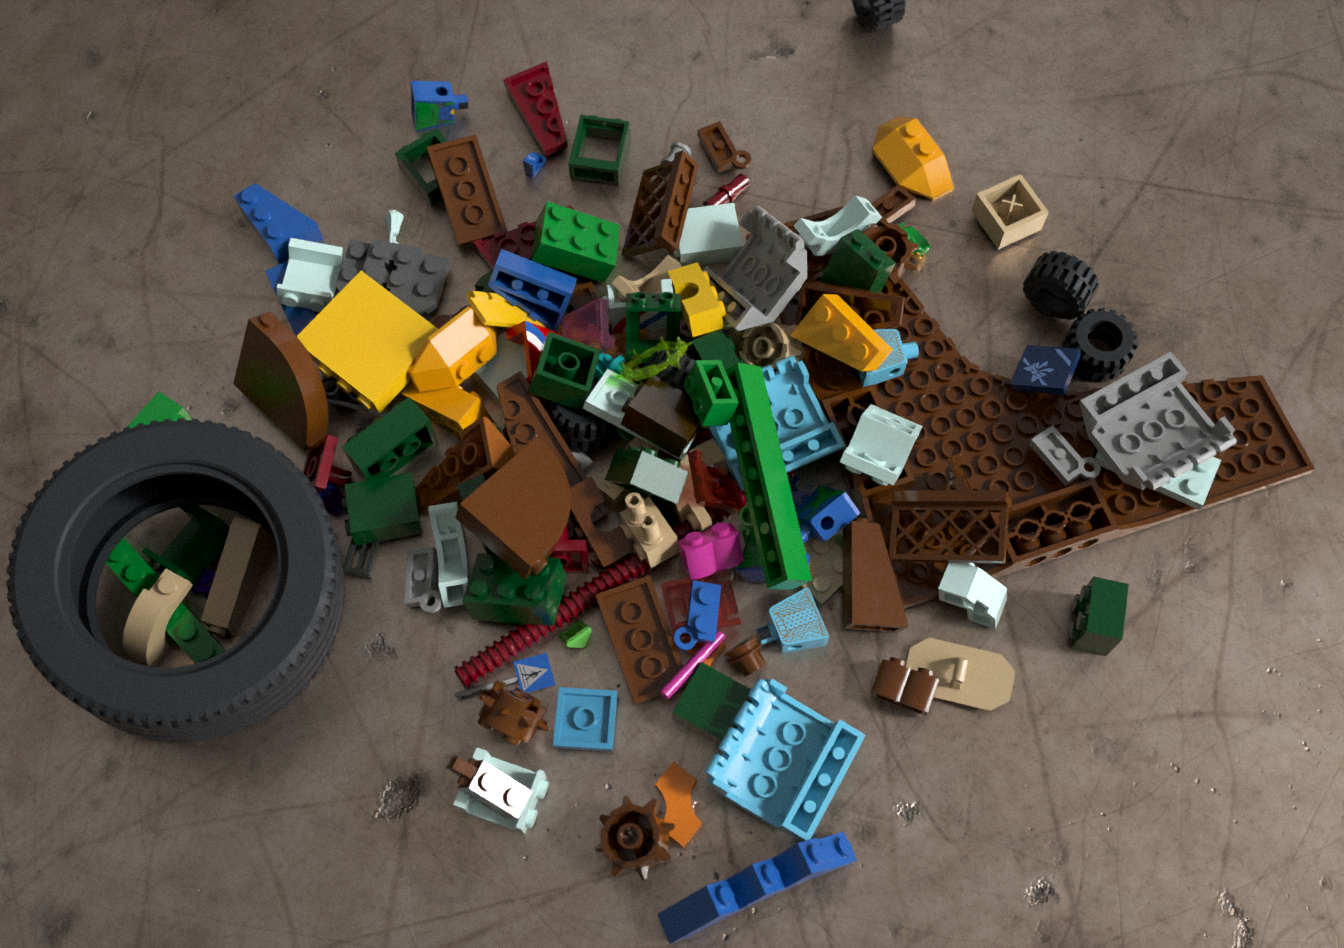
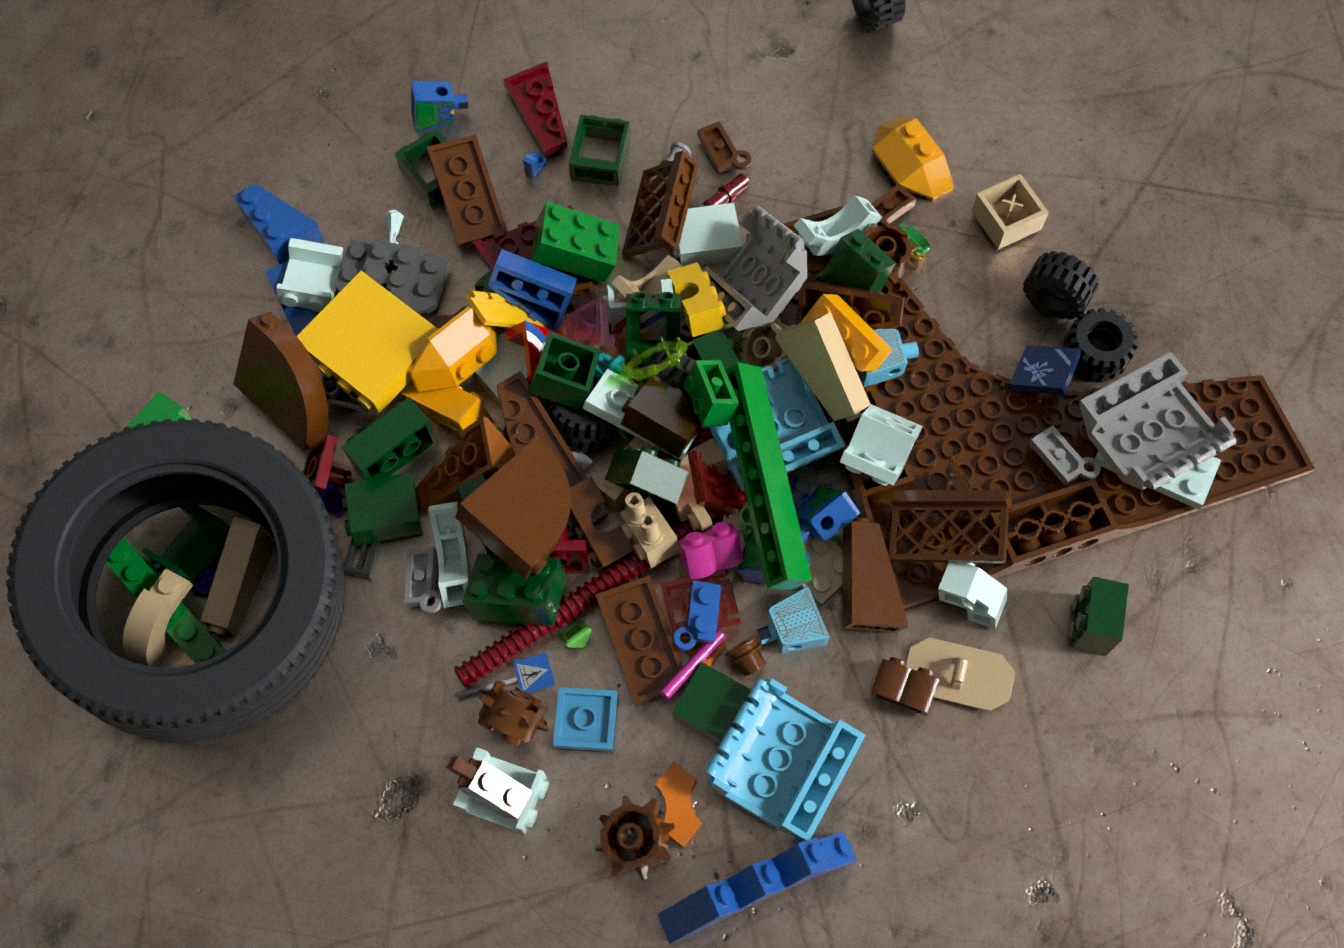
(825, 365): none -> tan slope

